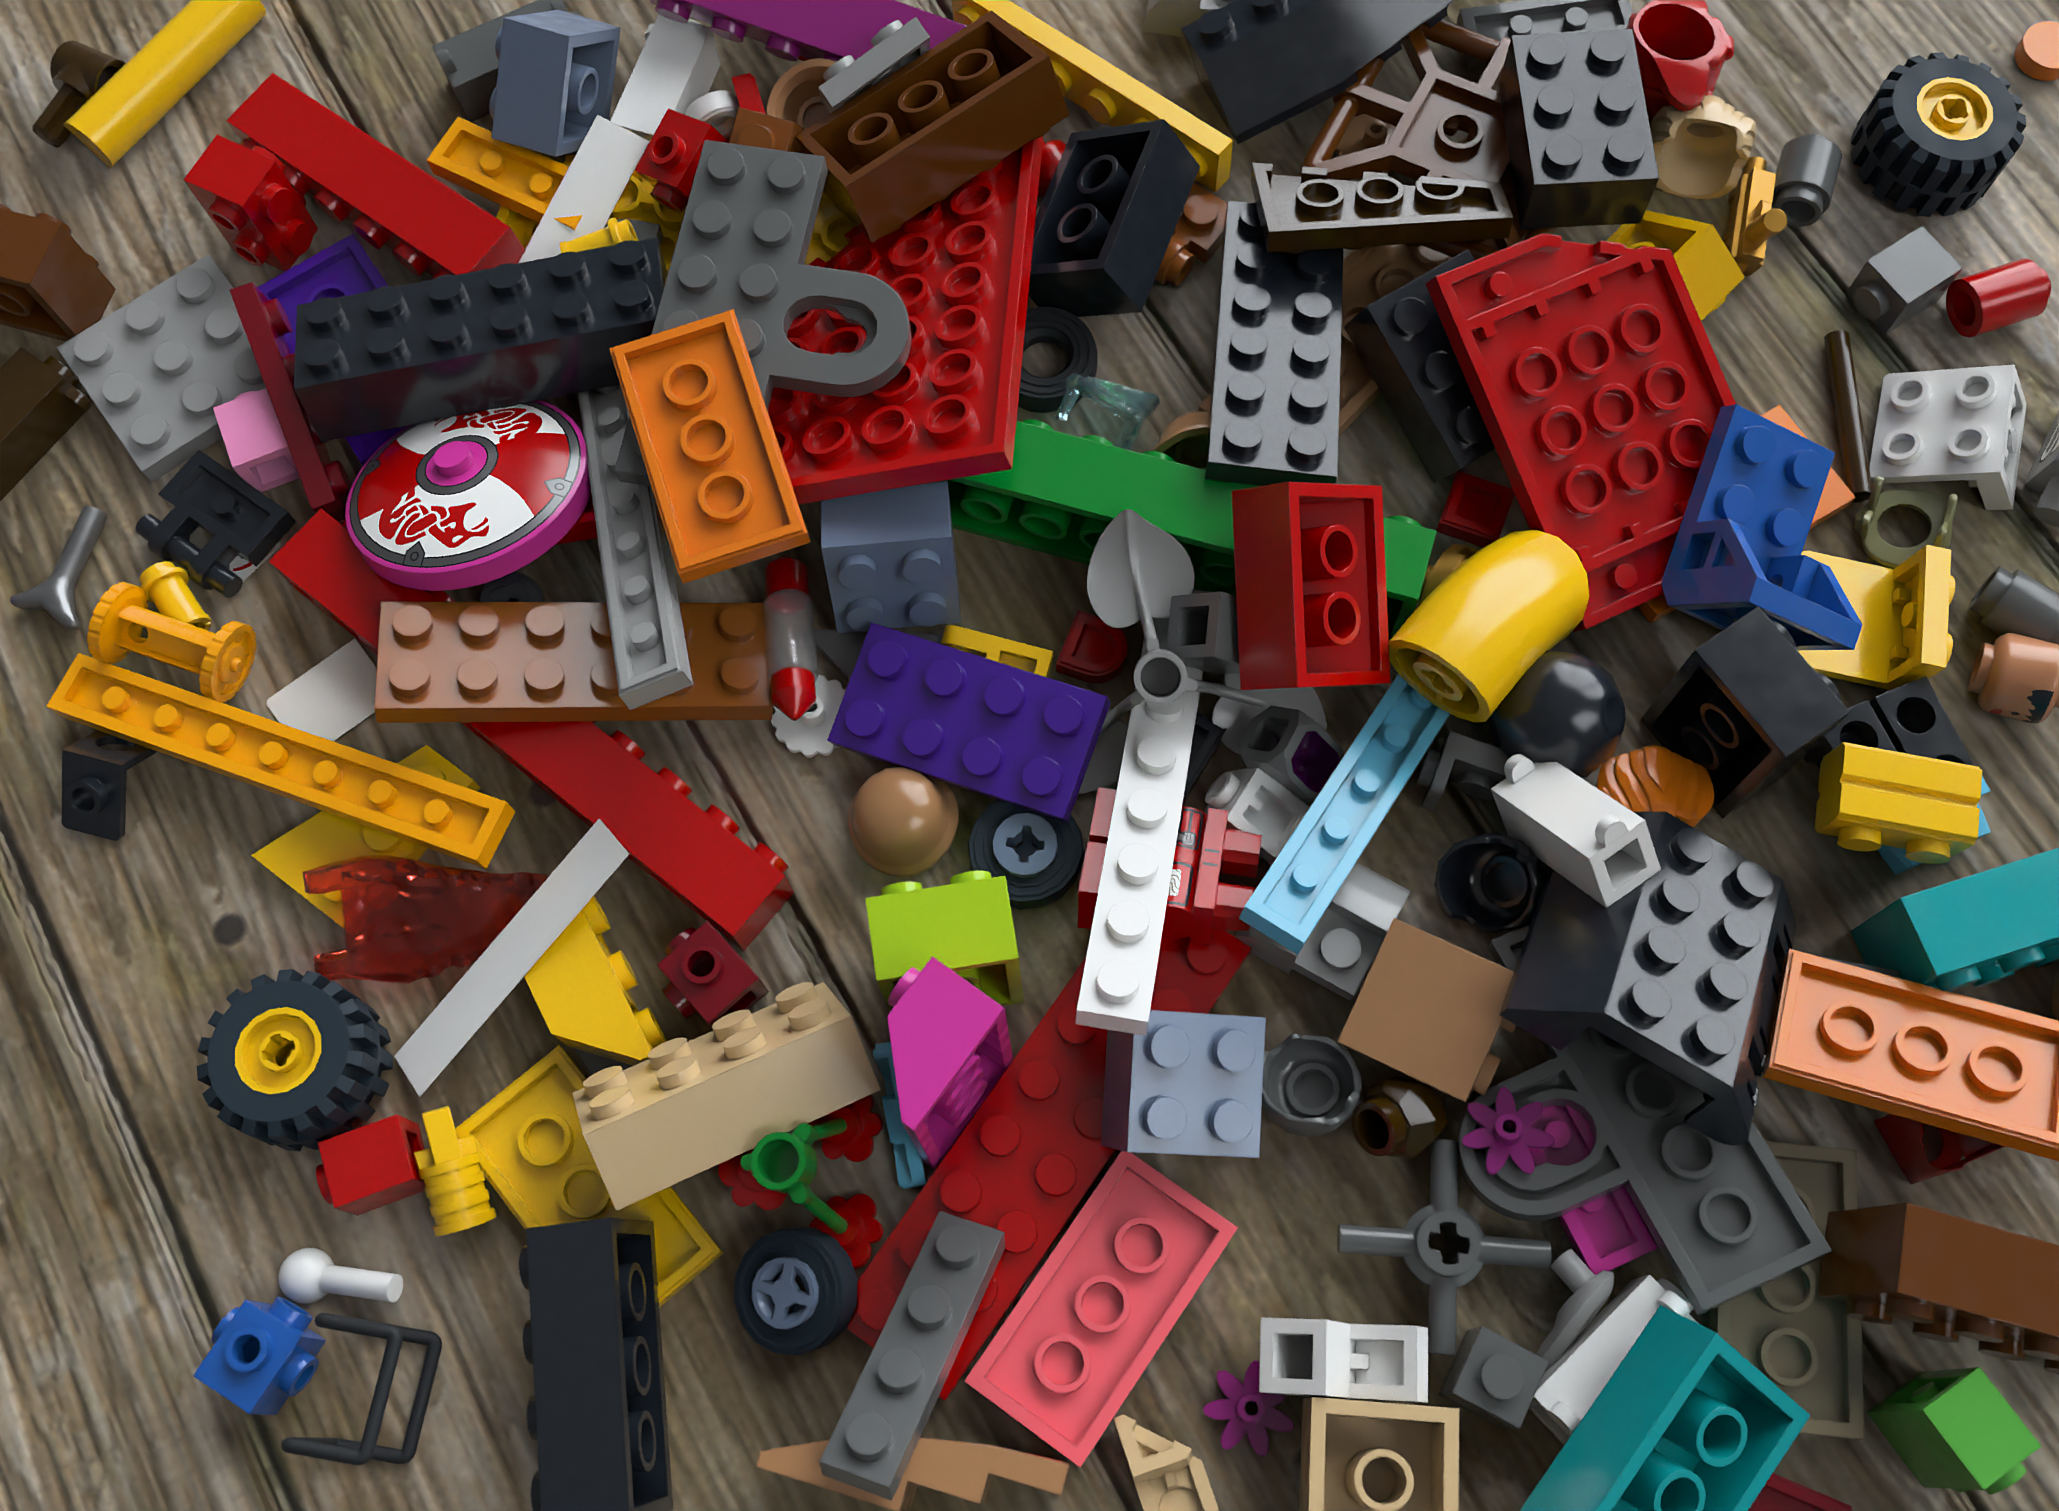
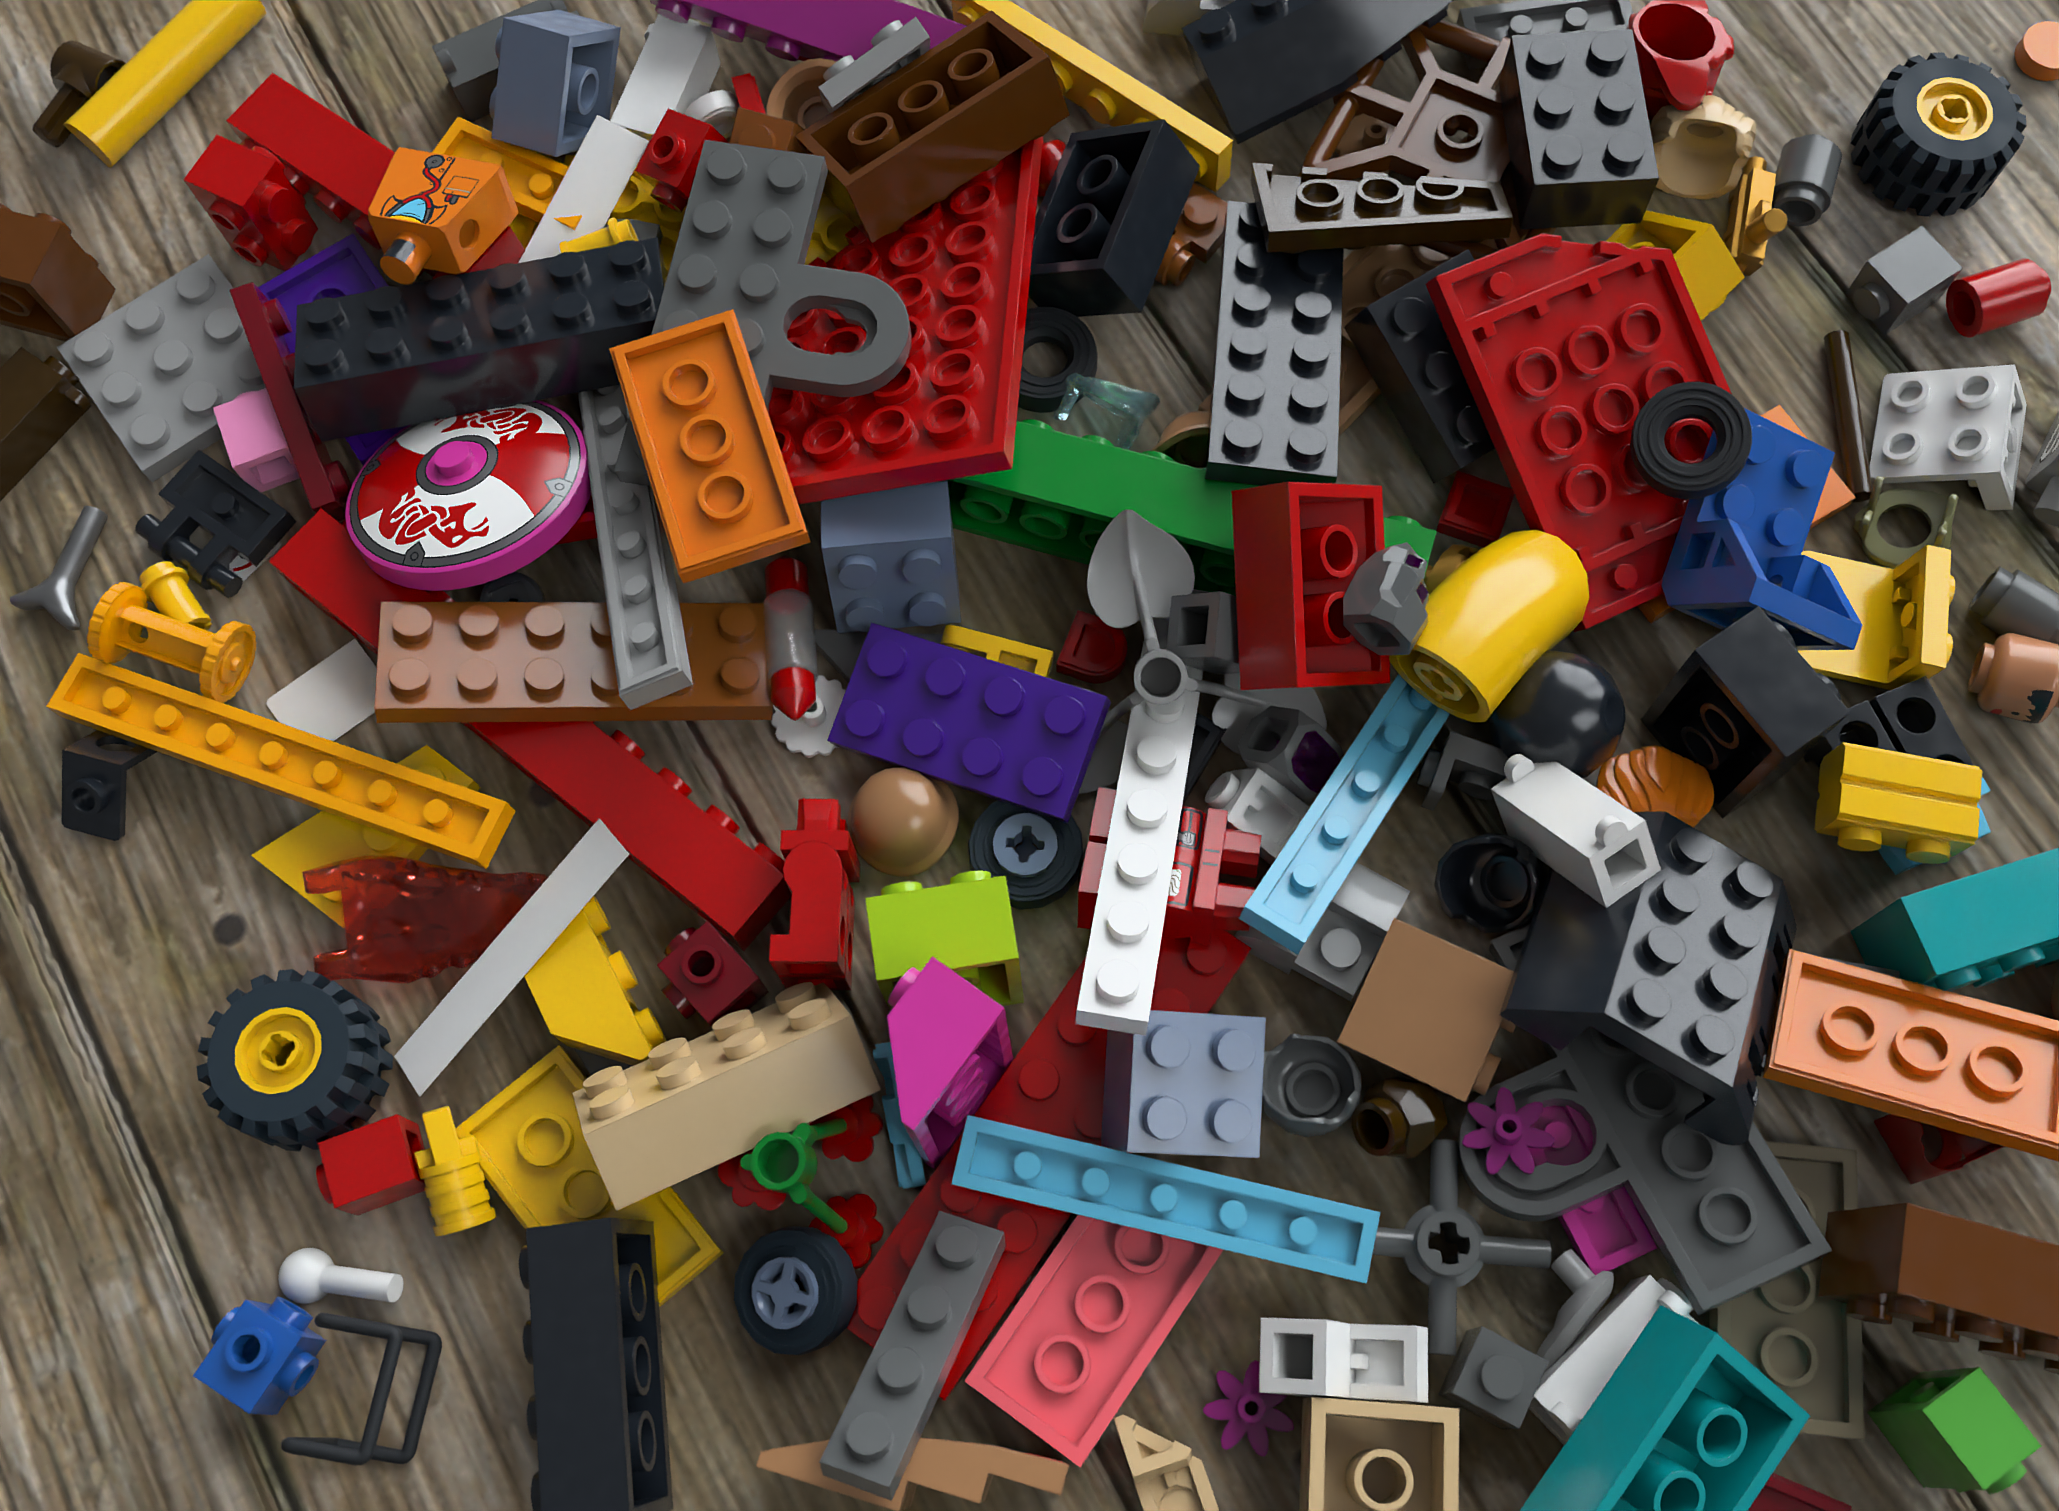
(438, 212): none -> orange torso
(818, 873): none -> red hips
(1167, 1198): none -> medium azure plate
(1388, 601): none -> dark grey rock
(1697, 401): none -> black tyre

